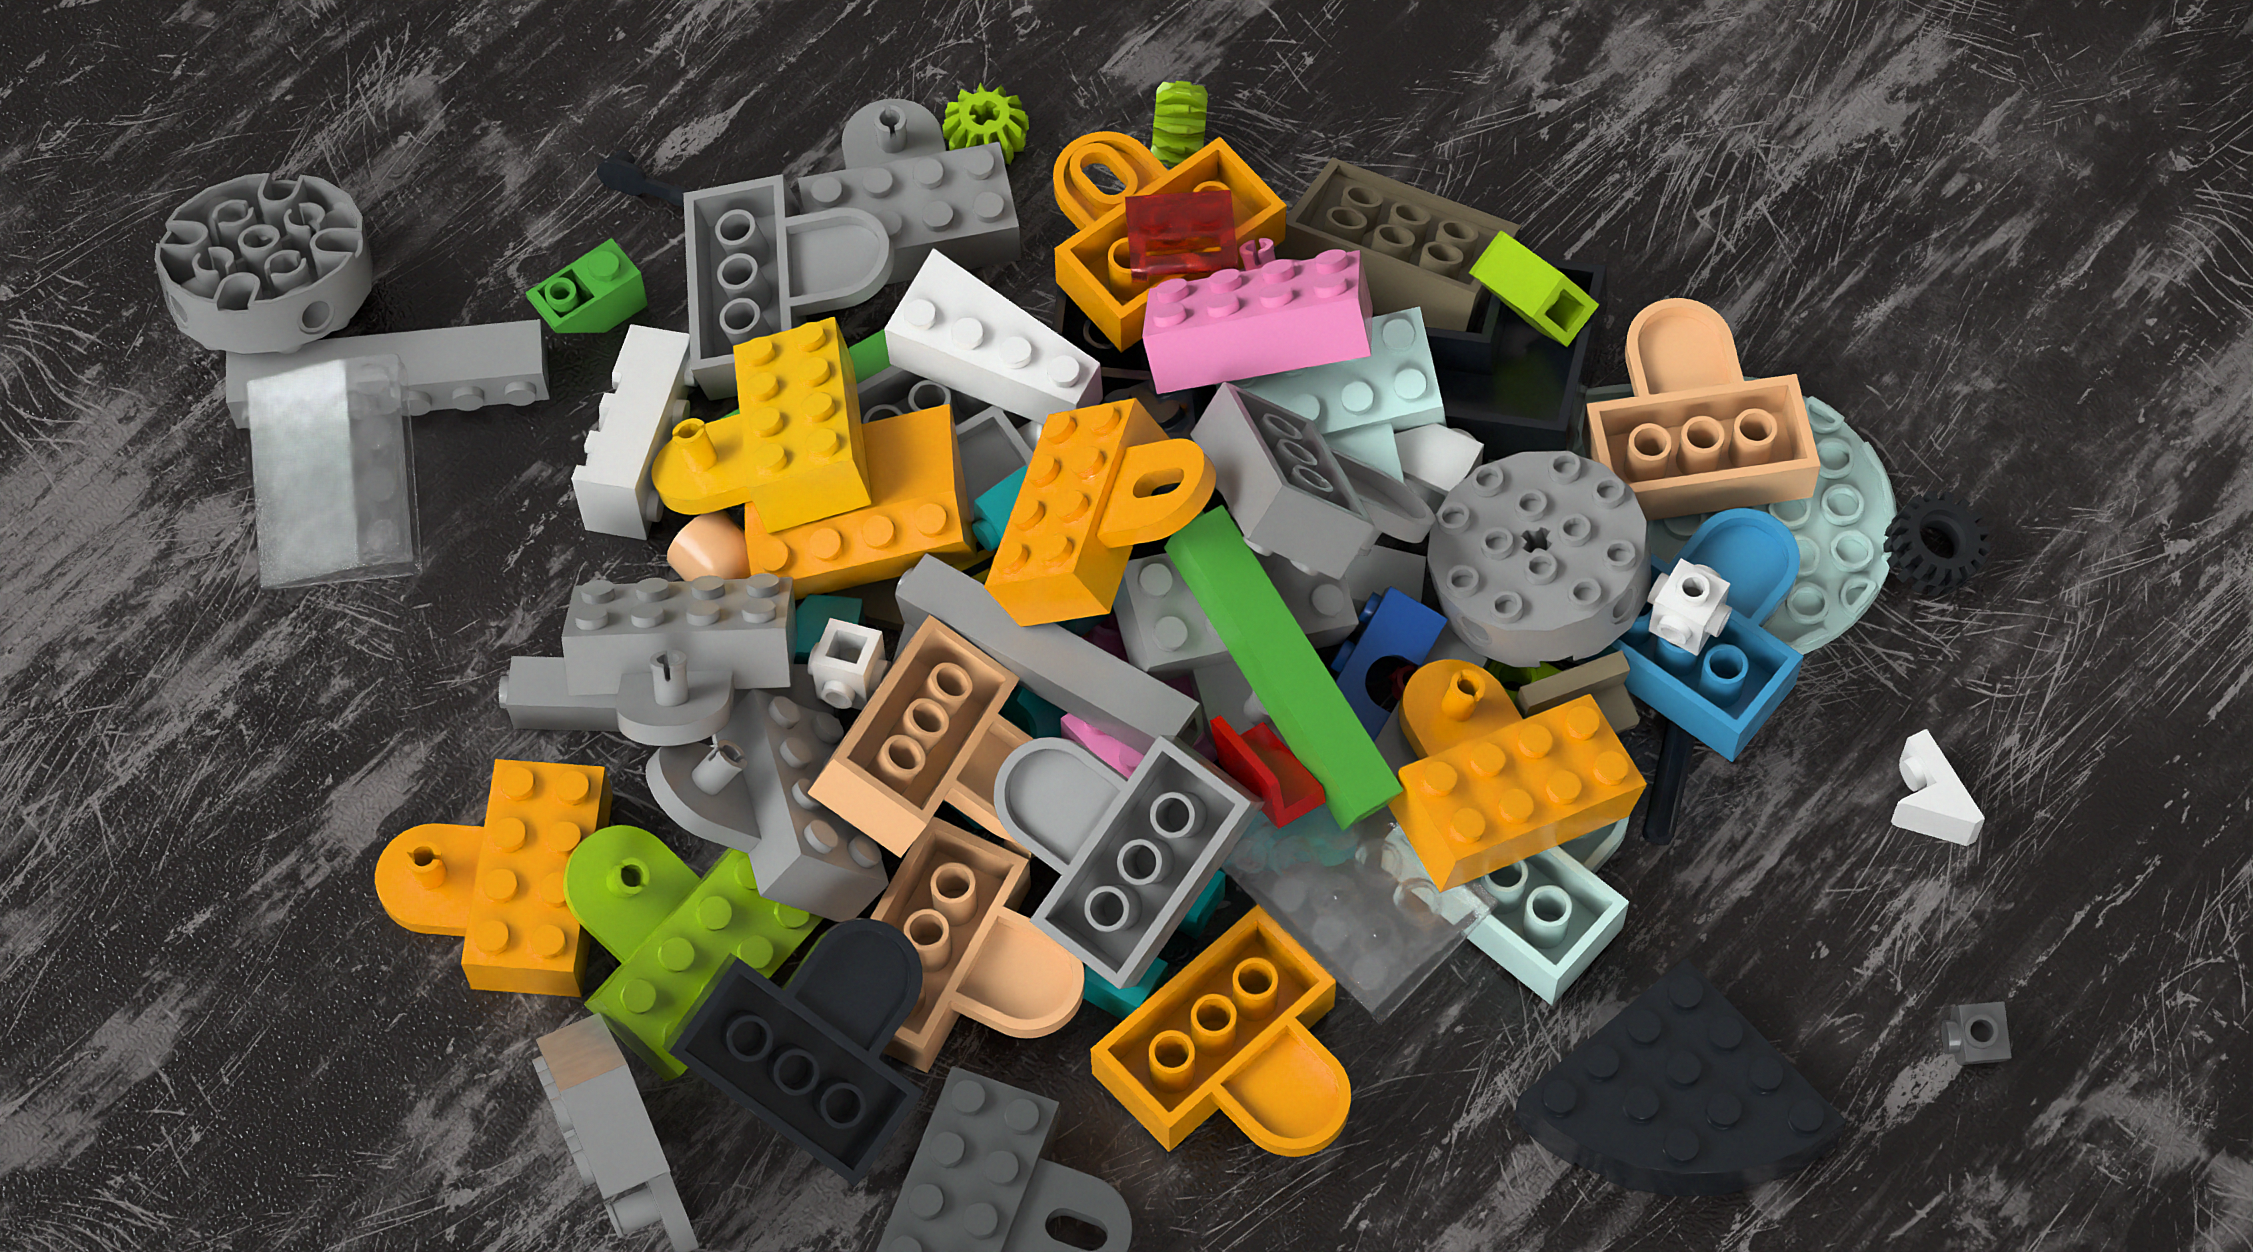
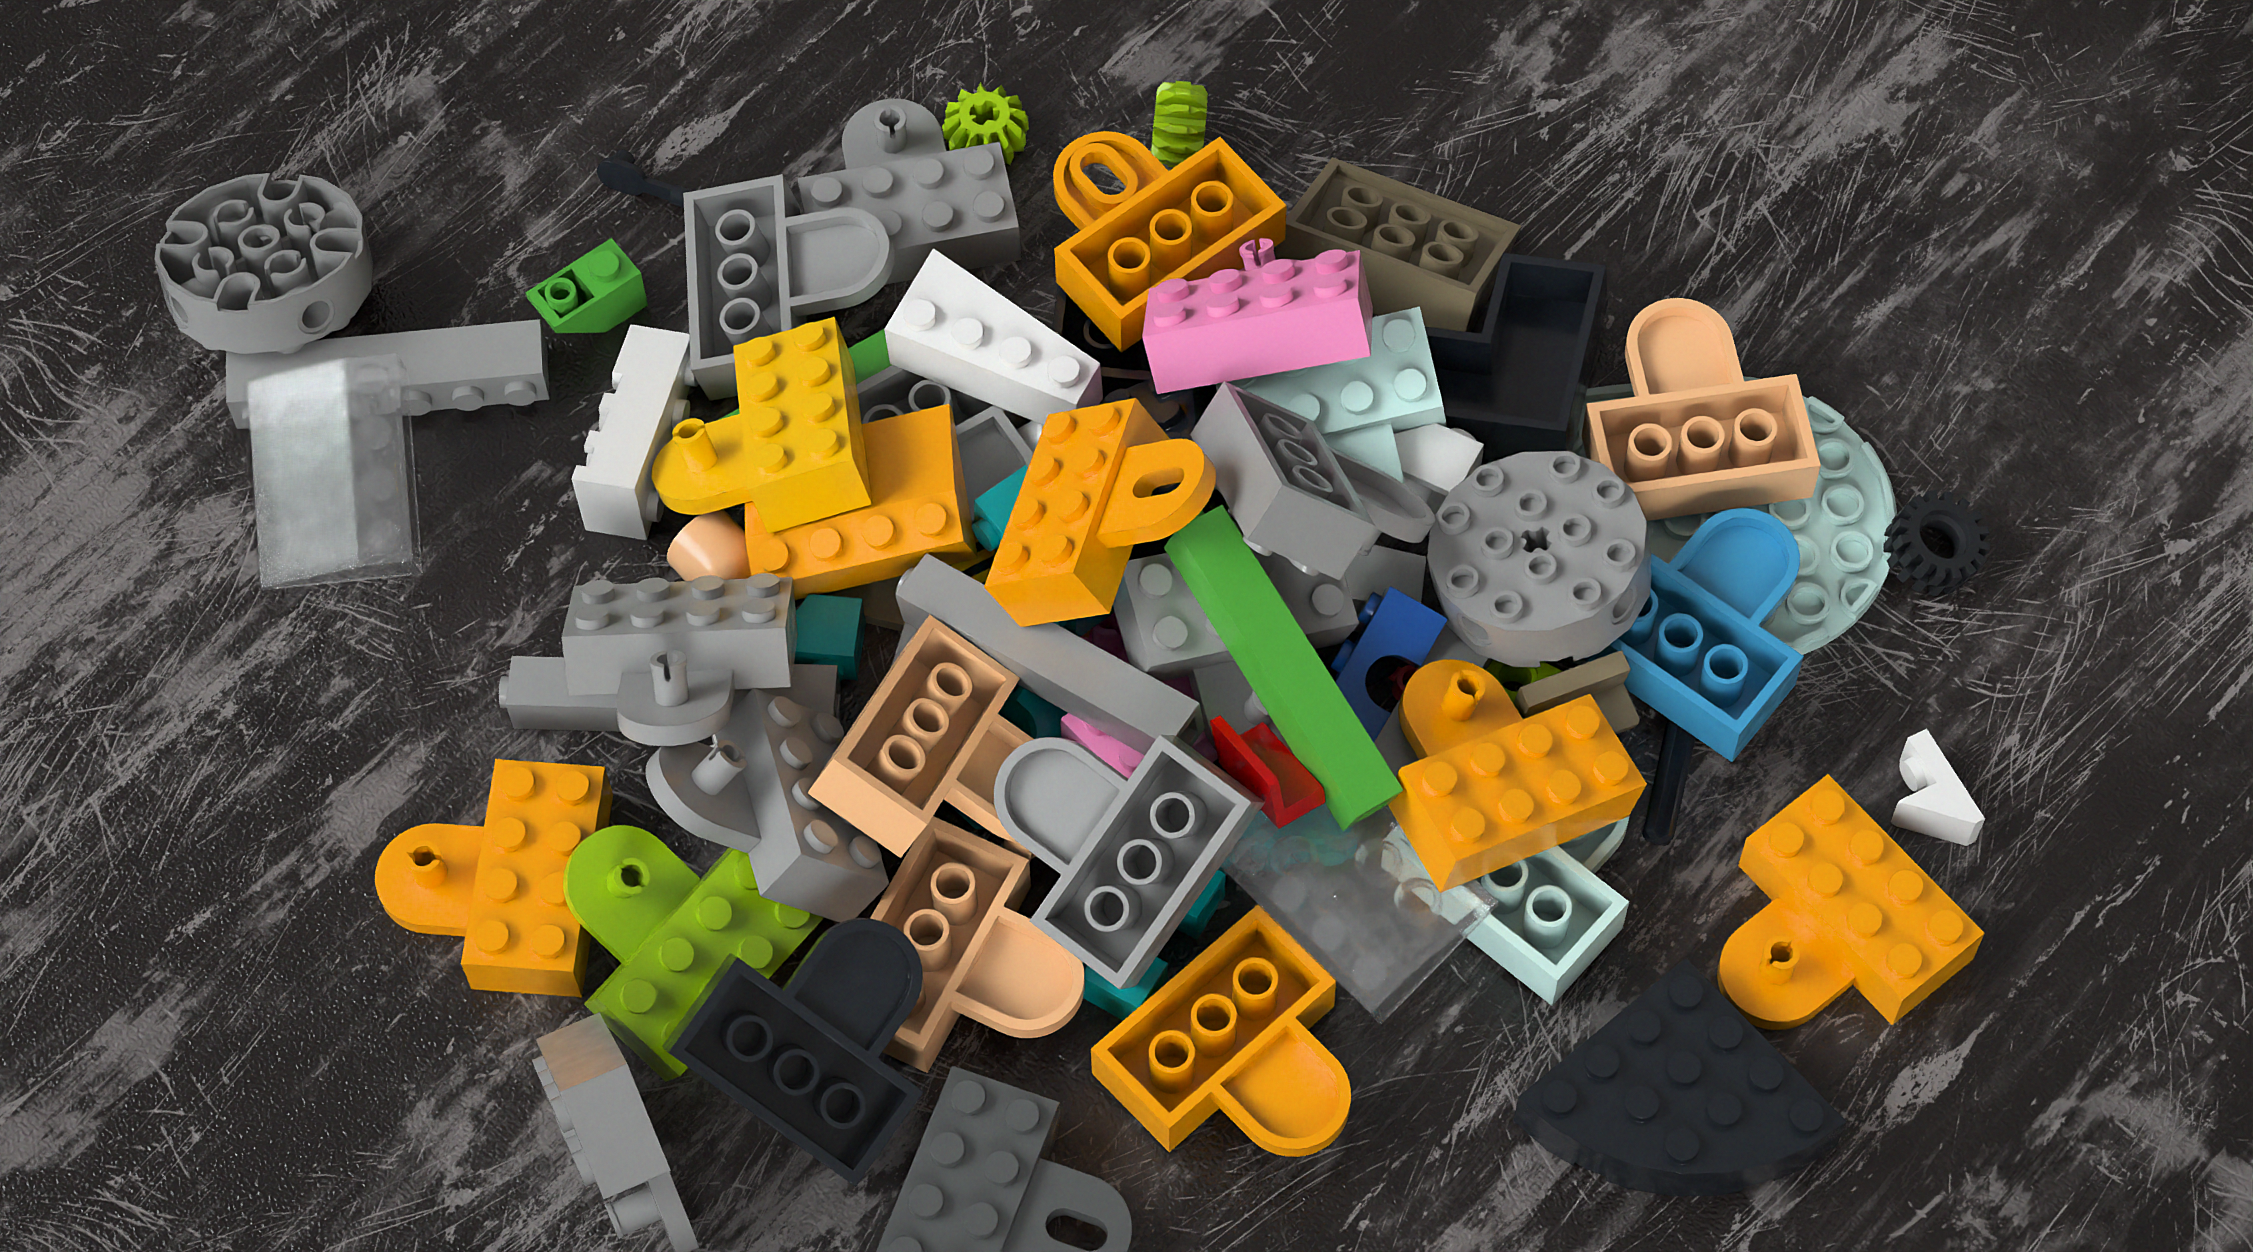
(848, 664): white brick -> none
(1180, 223): clear red plate -> none
(1533, 289): lime slope -> none
(1689, 605): white brick -> none
(1839, 917): none -> light orange brick
(1977, 1033): flat silver plate -> none

